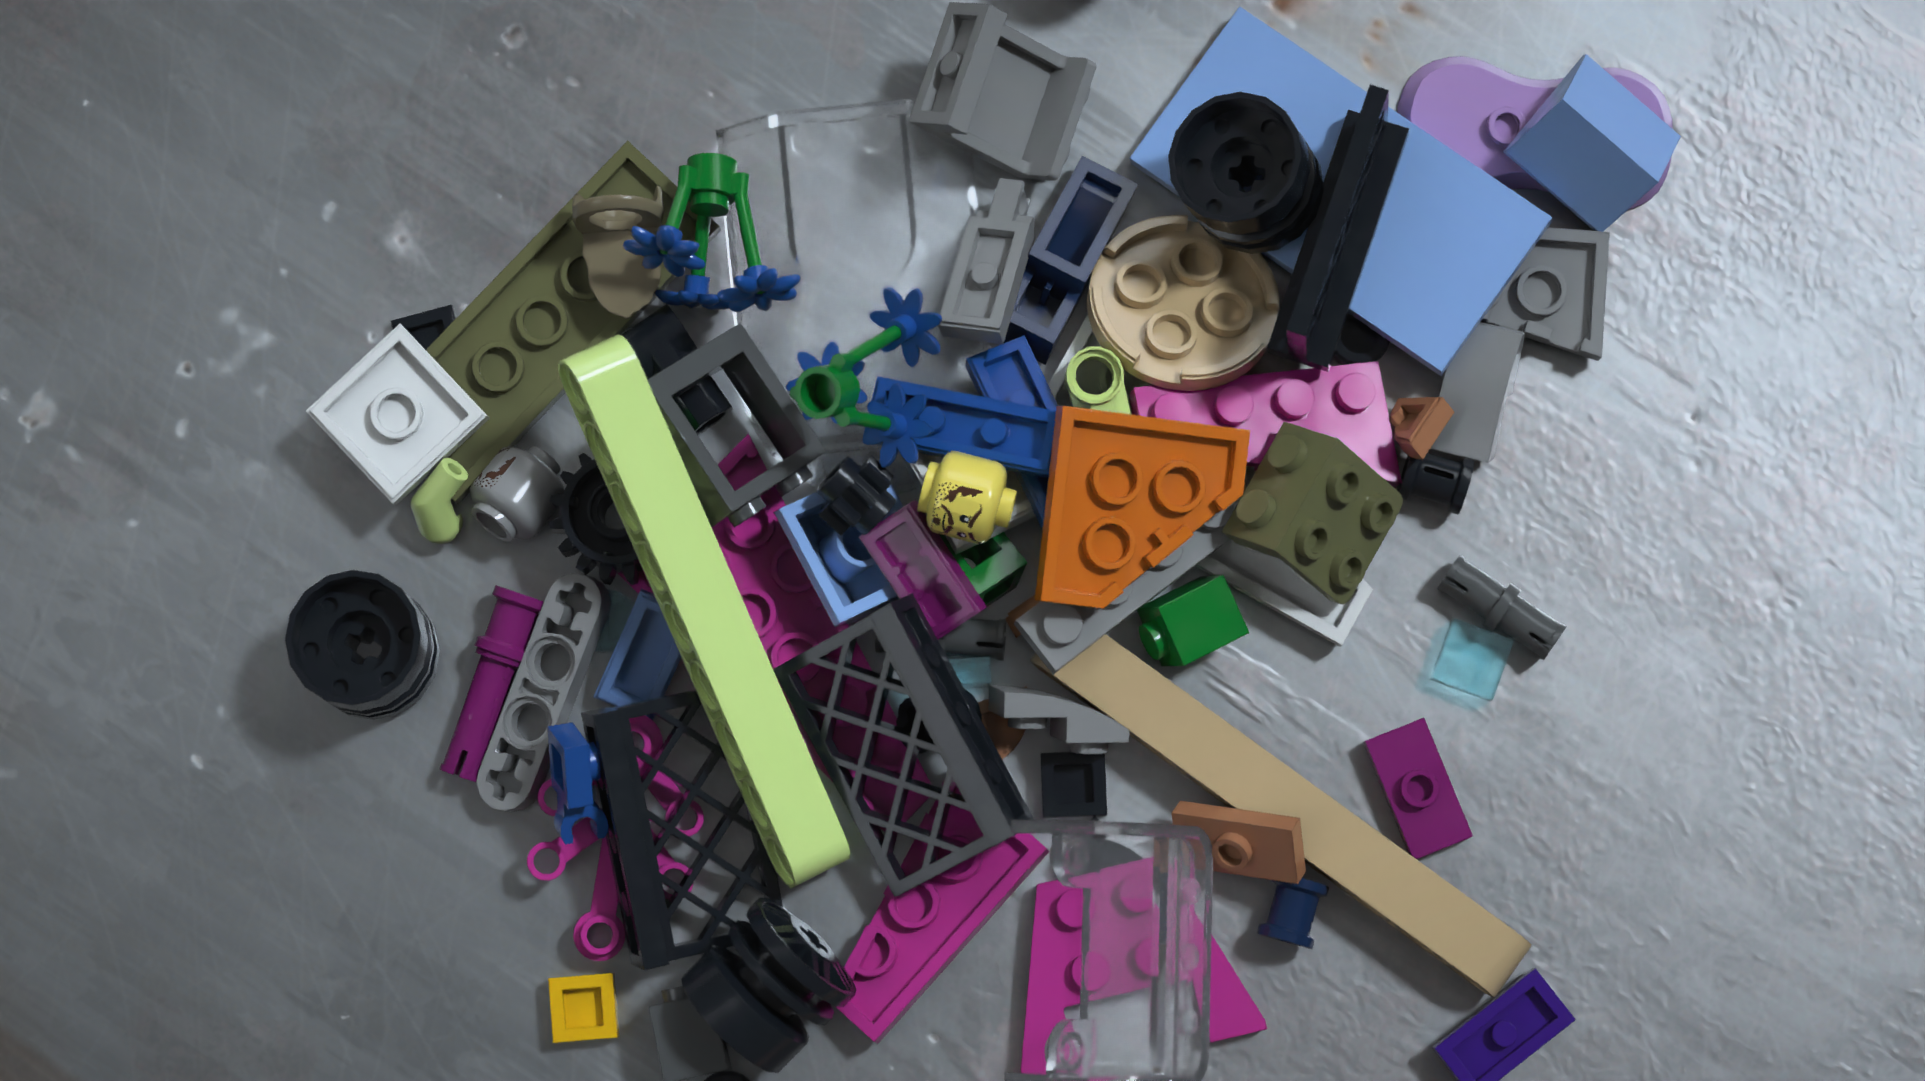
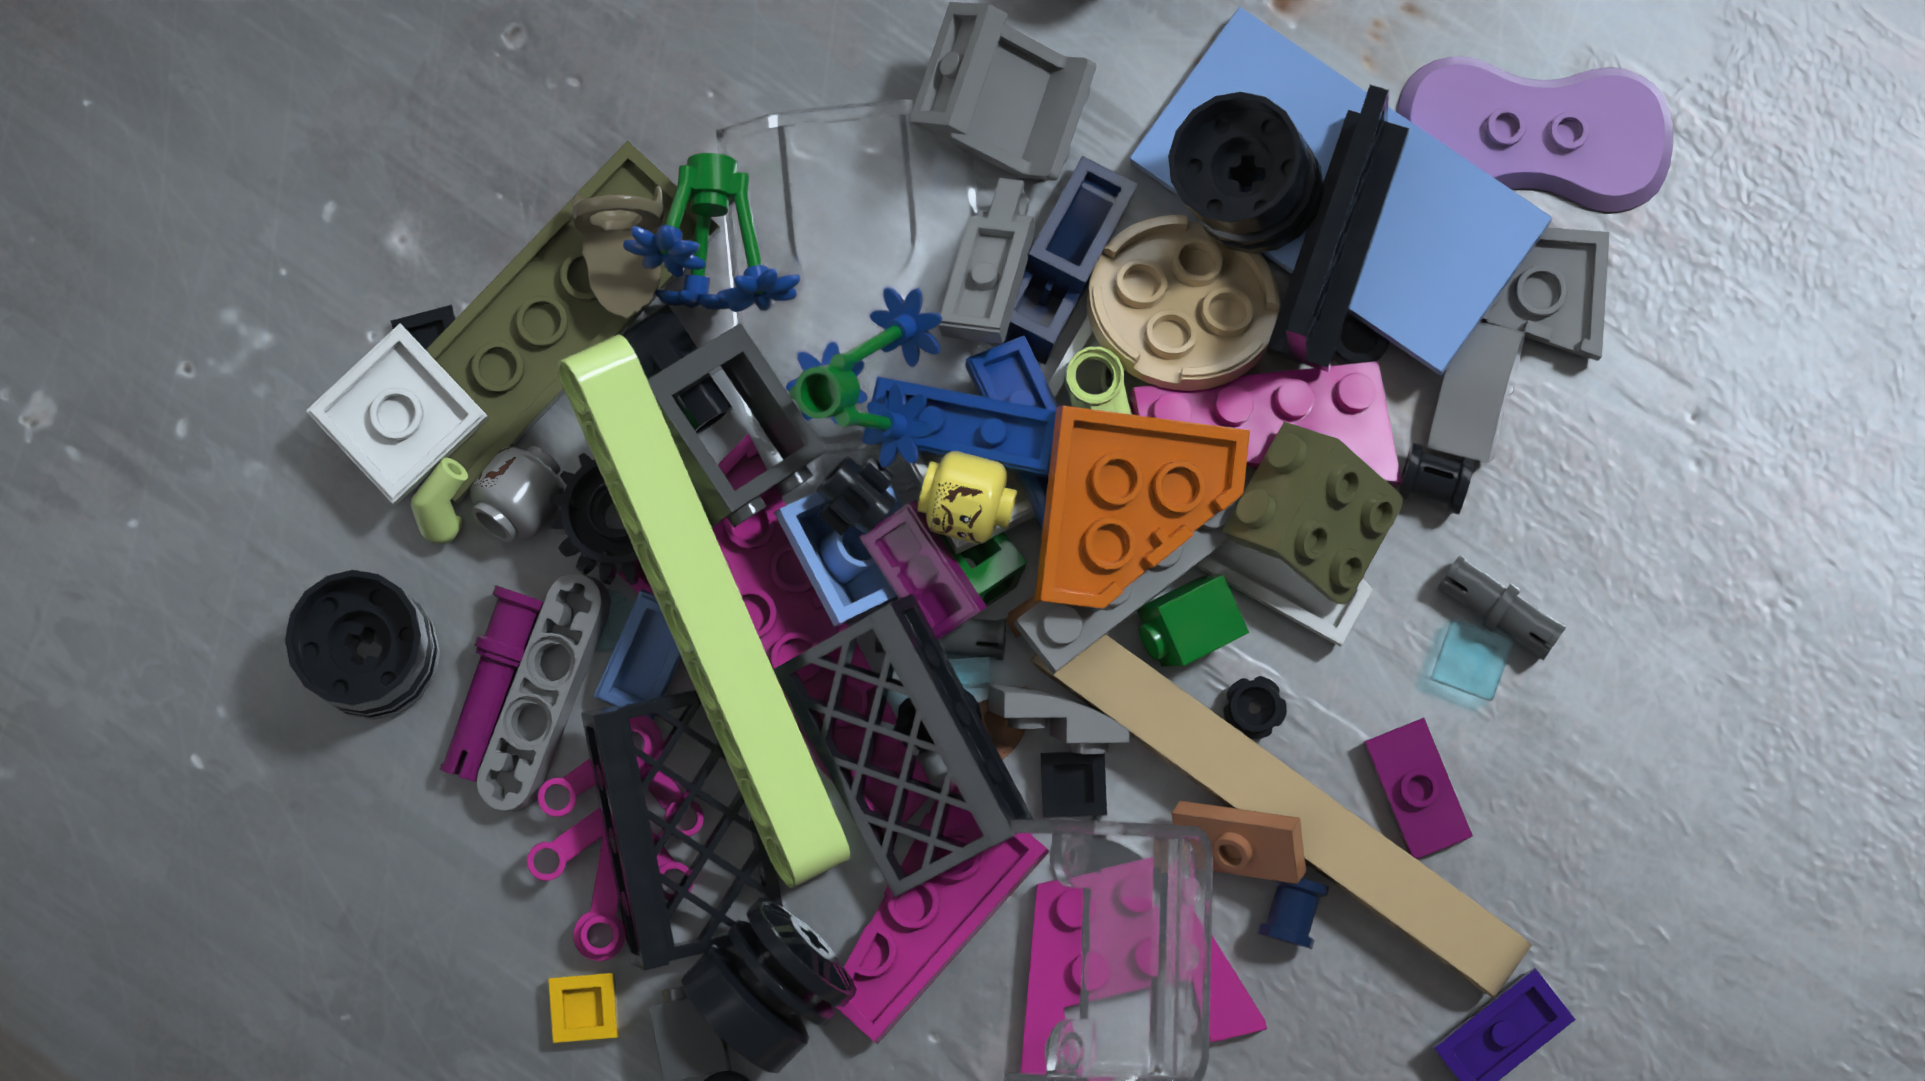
(573, 769): blue plate -> none
(1267, 695): none -> black plate
(1419, 423): nougat tile -> none
(1594, 145): light blue slope -> none

